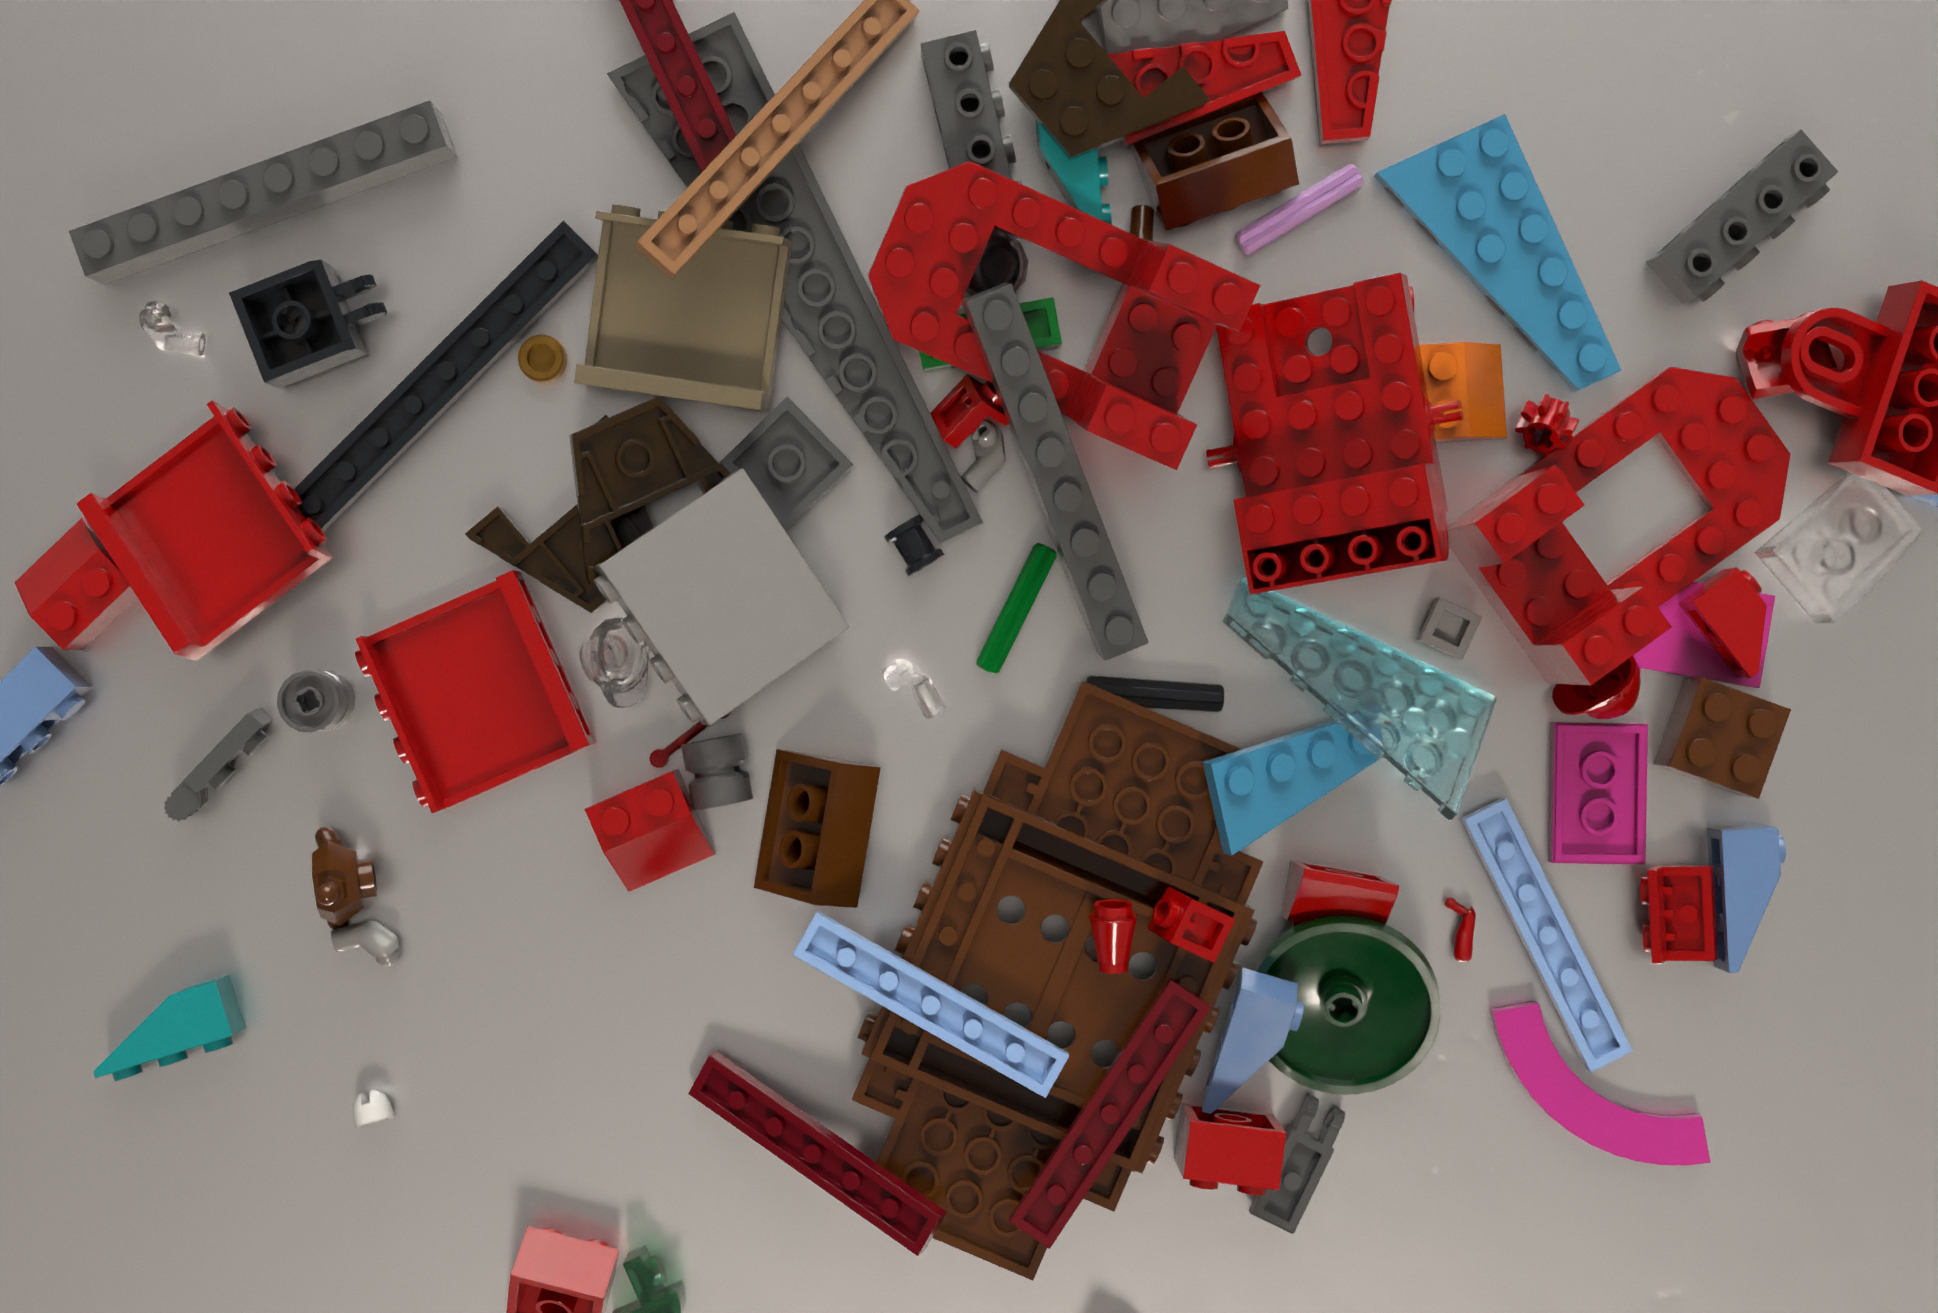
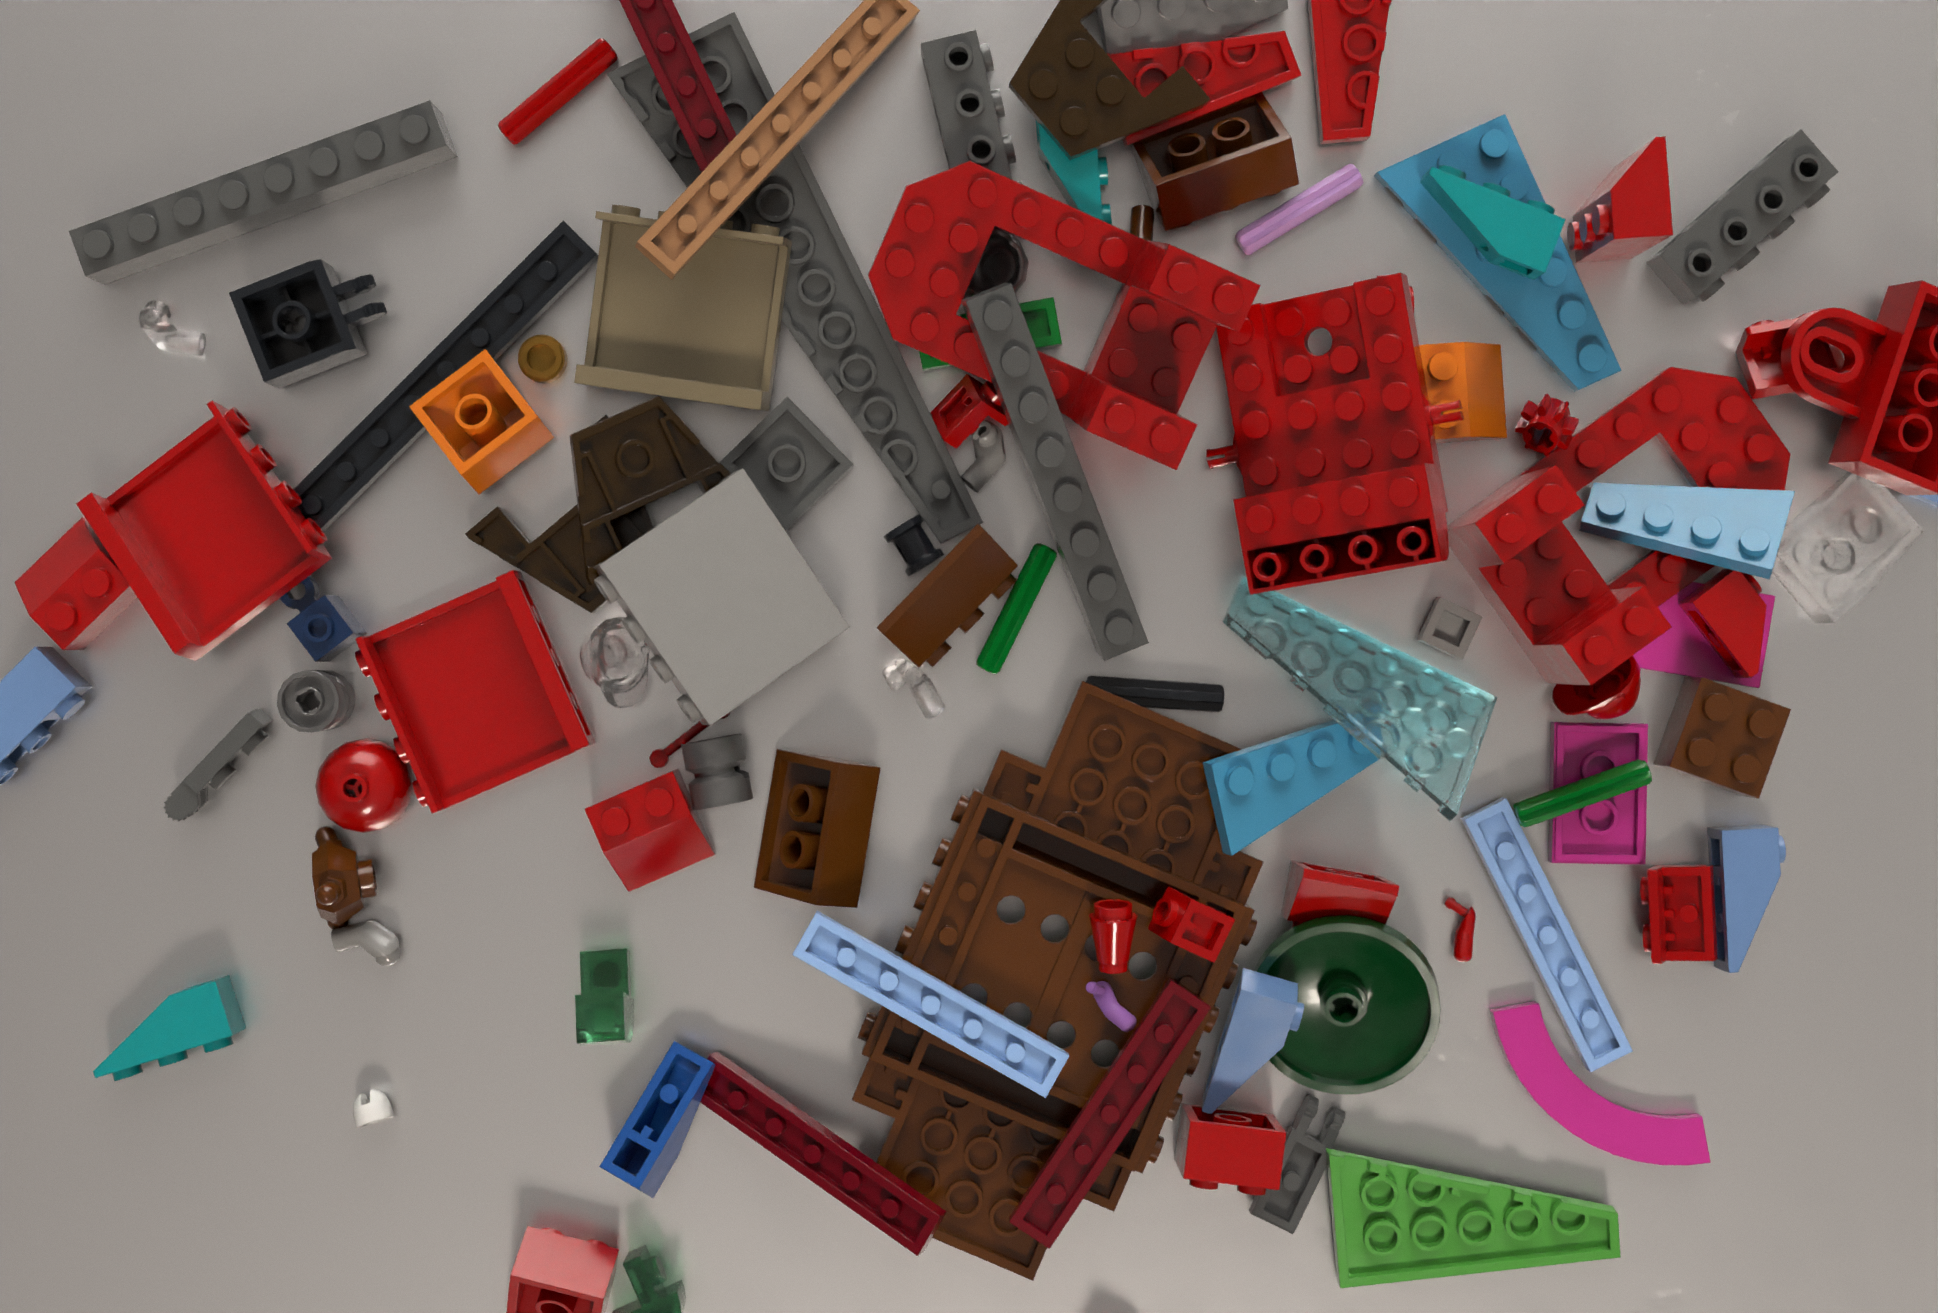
(323, 624): none -> dark blue brick
(383, 779): none -> red cylinder
(481, 422): none -> orange slope
(557, 91): none -> red axle
(605, 1000): none -> clear green brick
(660, 1121): none -> blue slope
(949, 598): none -> reddish brown slope
(1110, 1007): none -> medium lavender piece
(1430, 1223): none -> bright green wing
(1500, 227): none -> teal slope
(1582, 793): none -> green axle
(1626, 210): none -> red slope
(1697, 523): none -> wing

